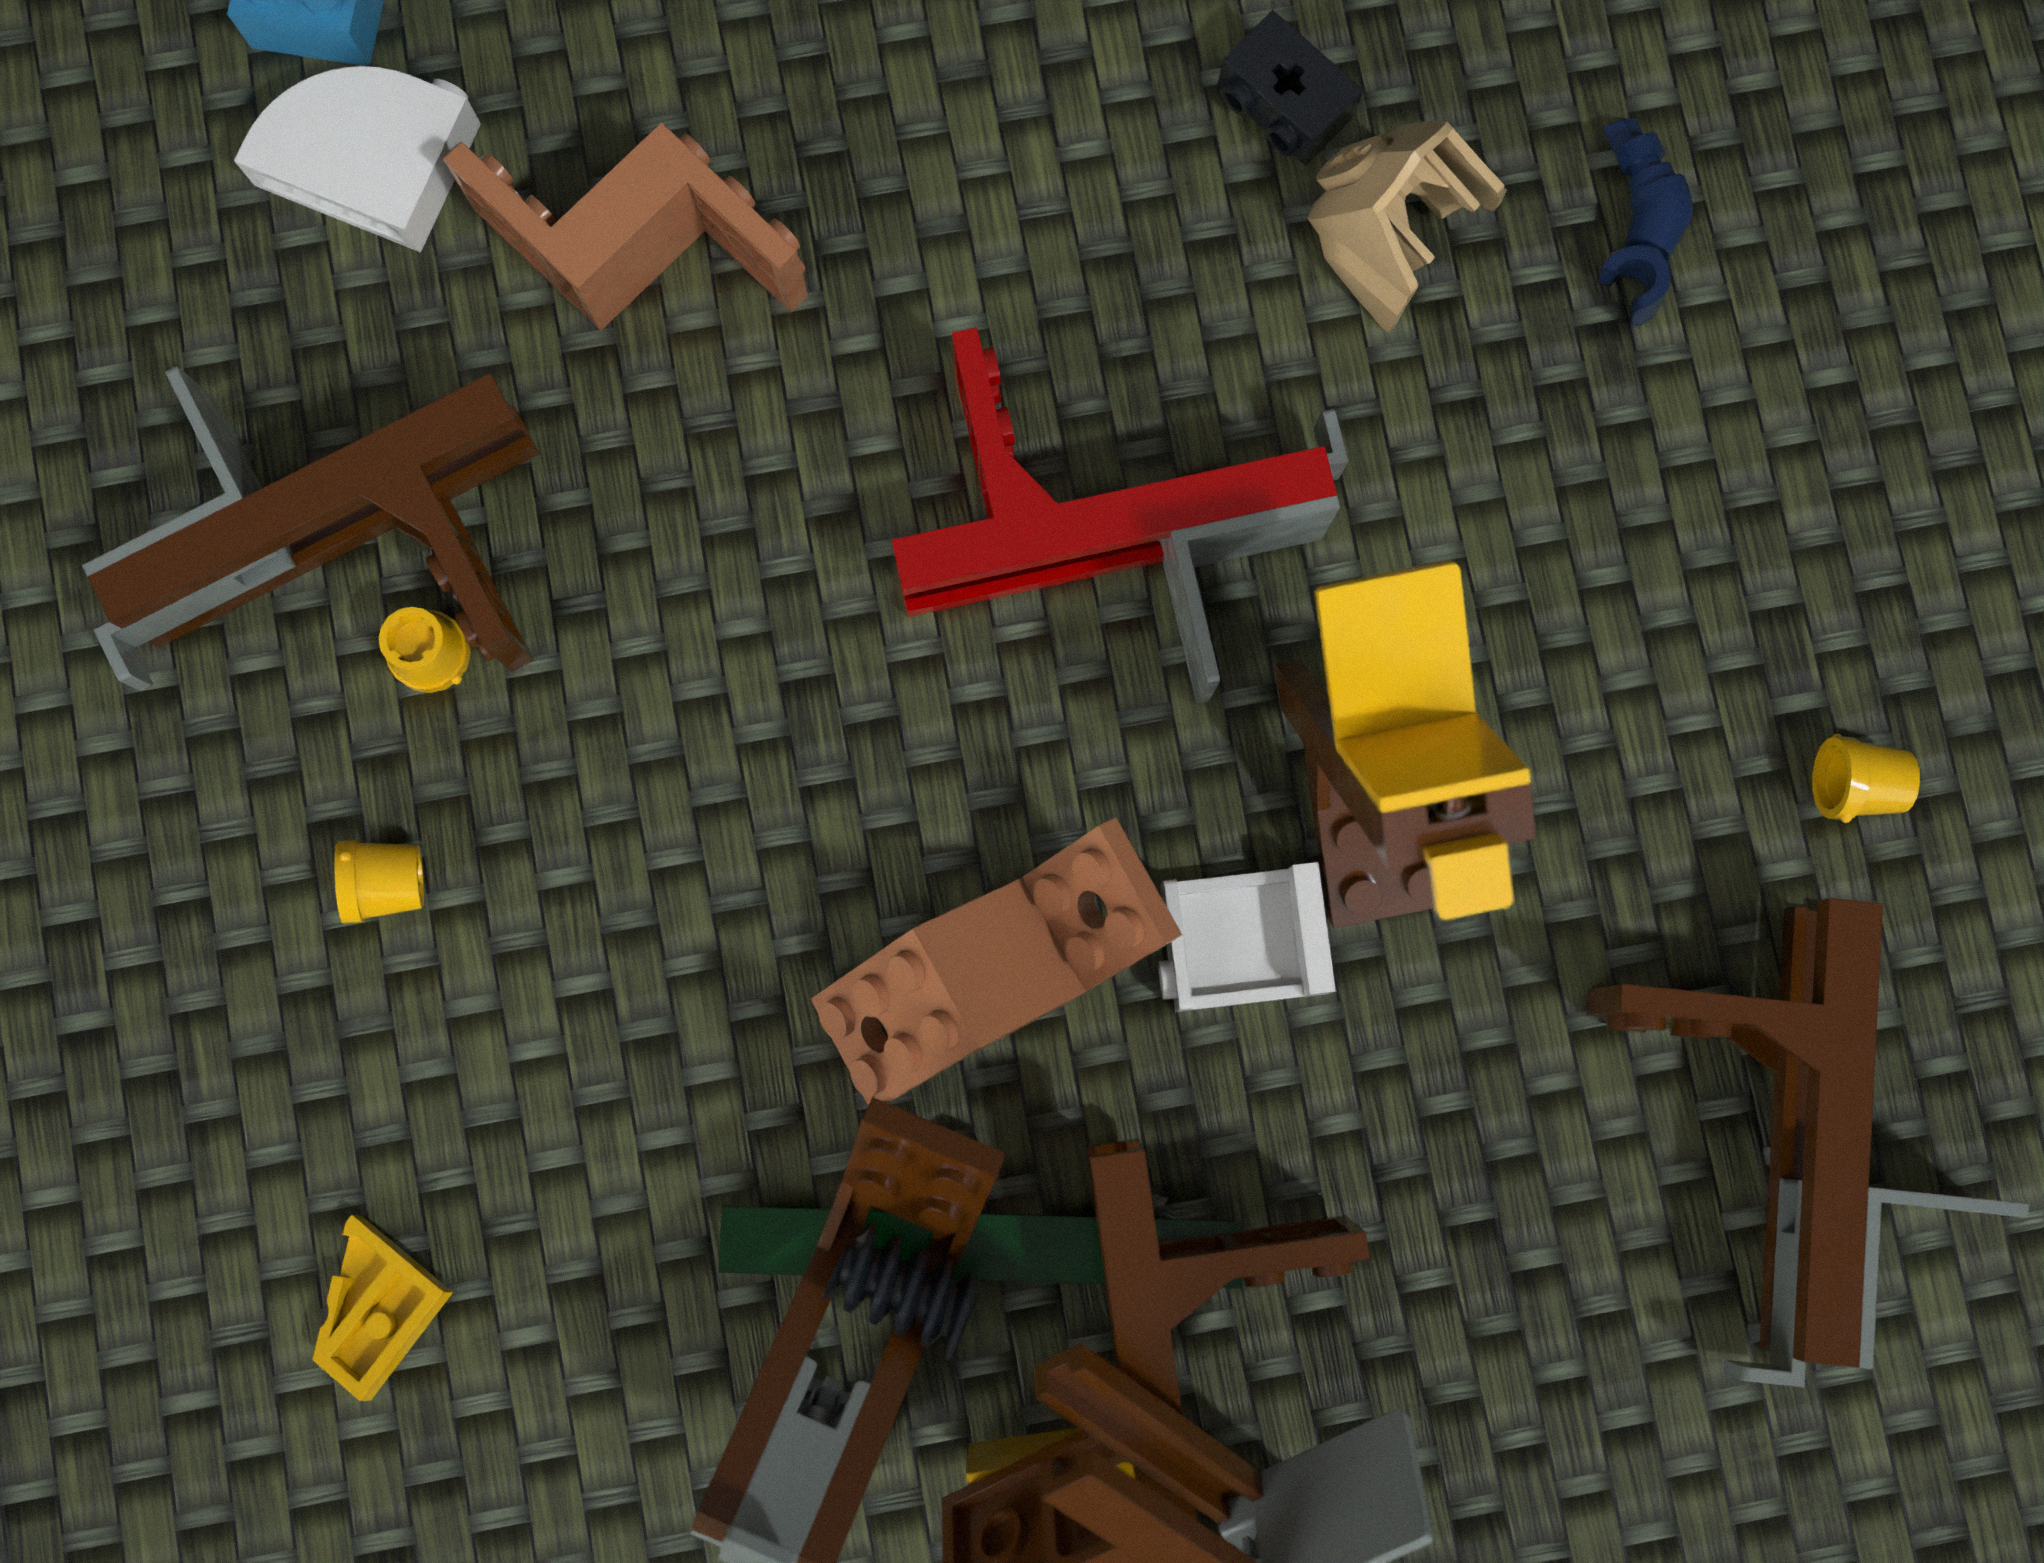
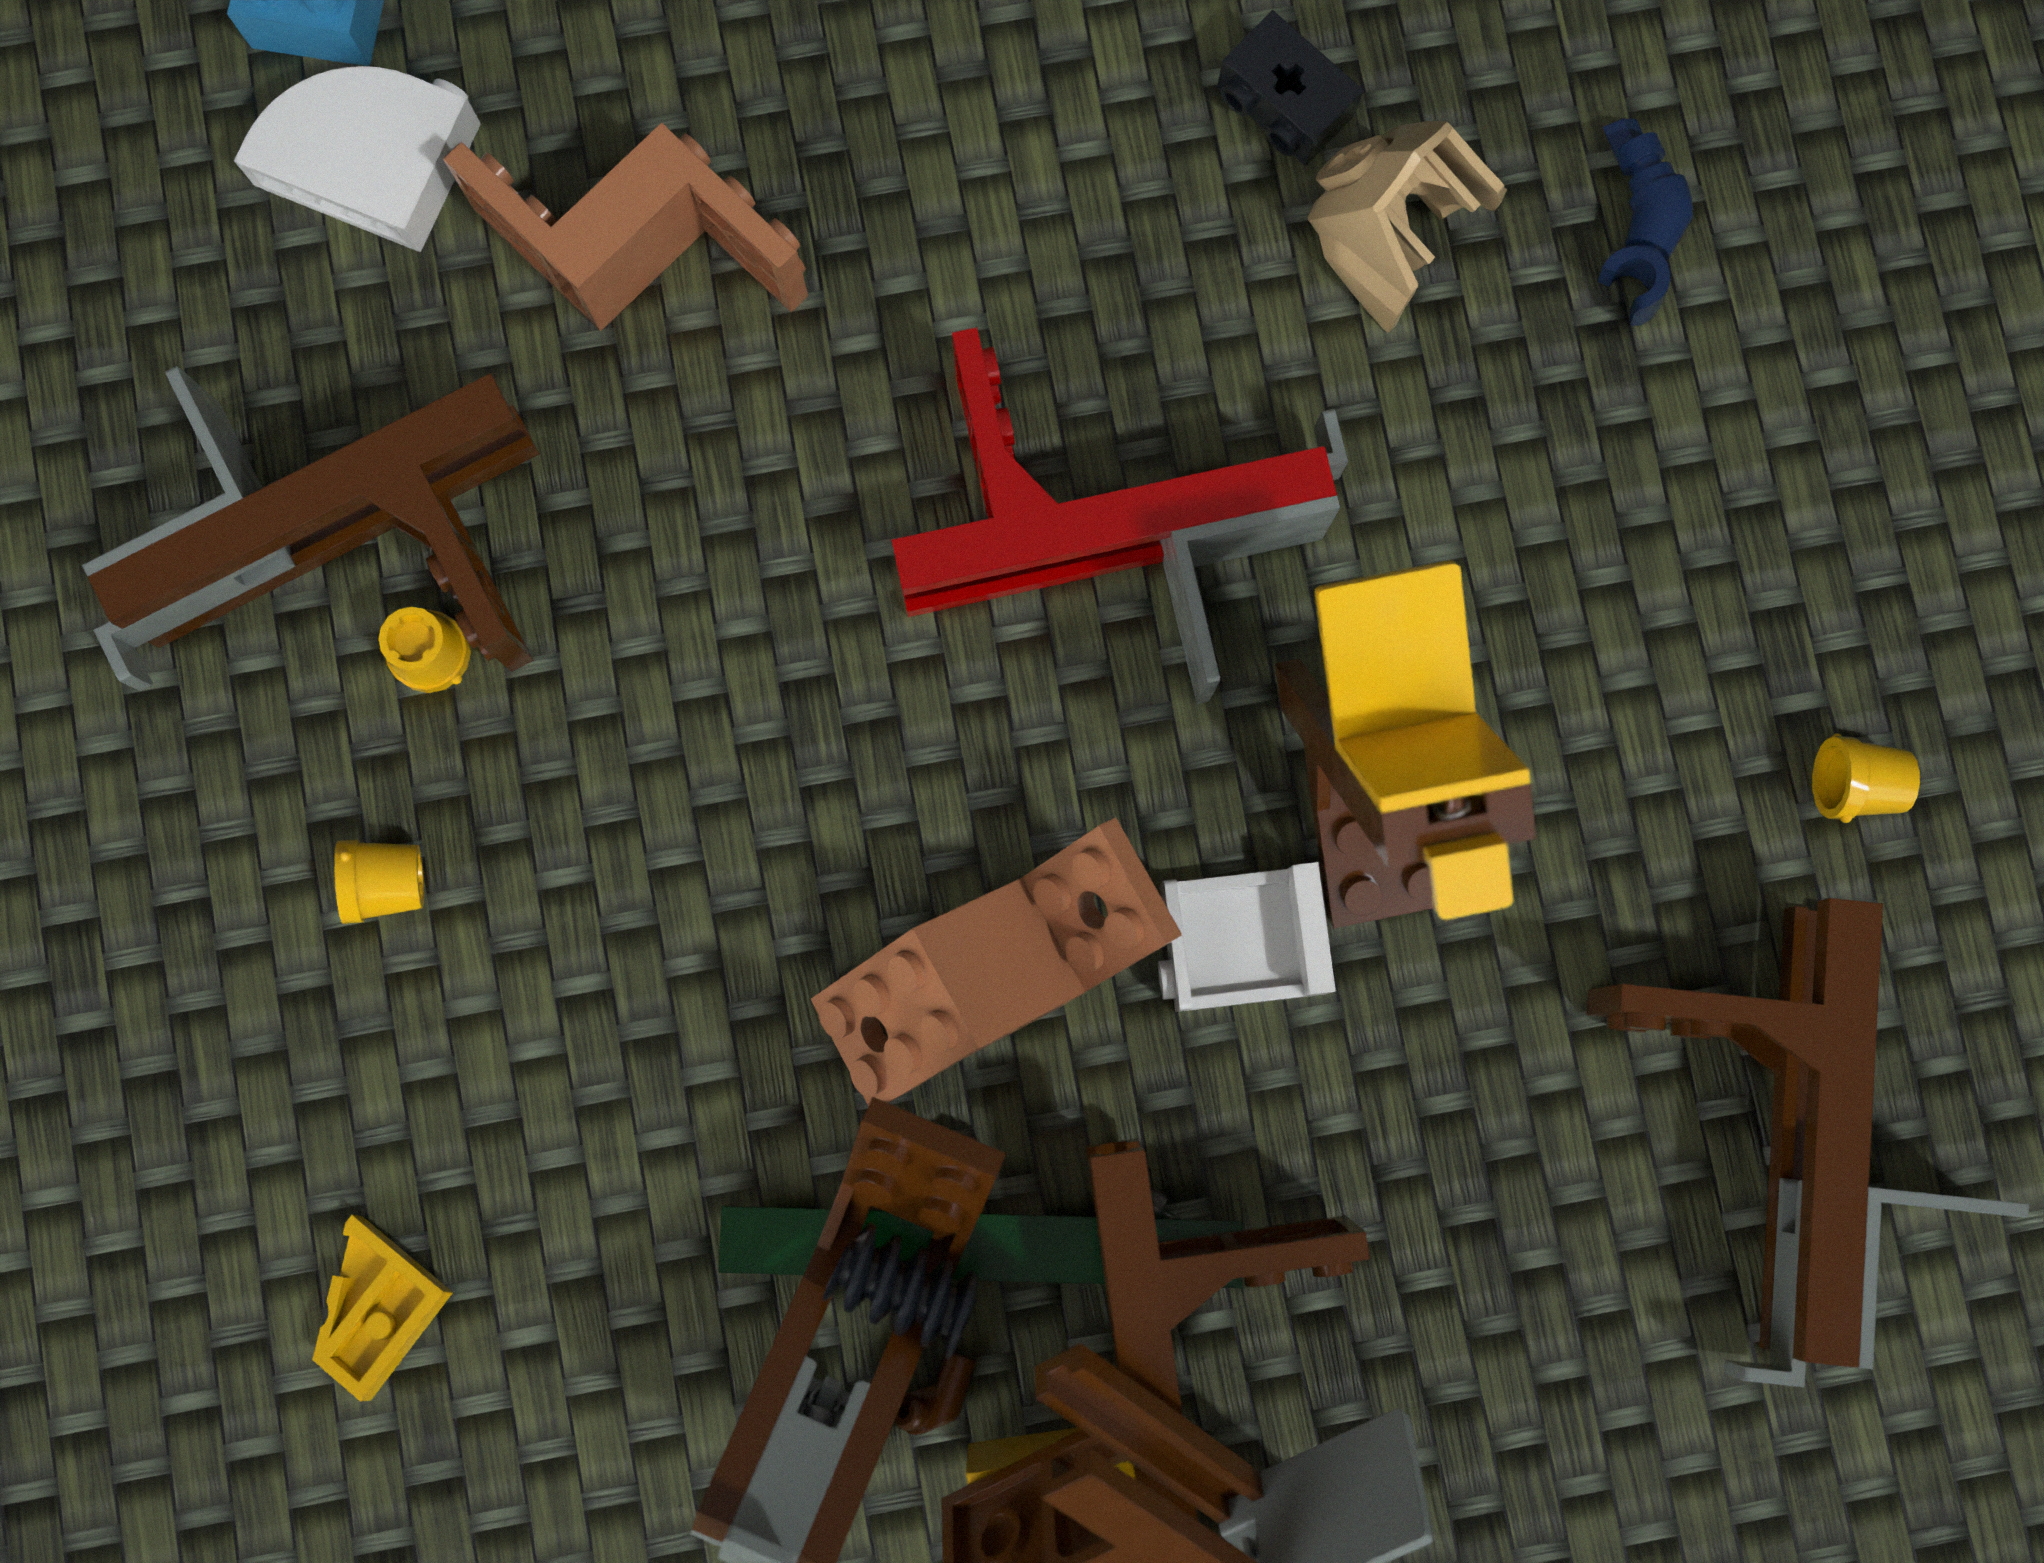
(939, 1402): none -> reddish brown arm

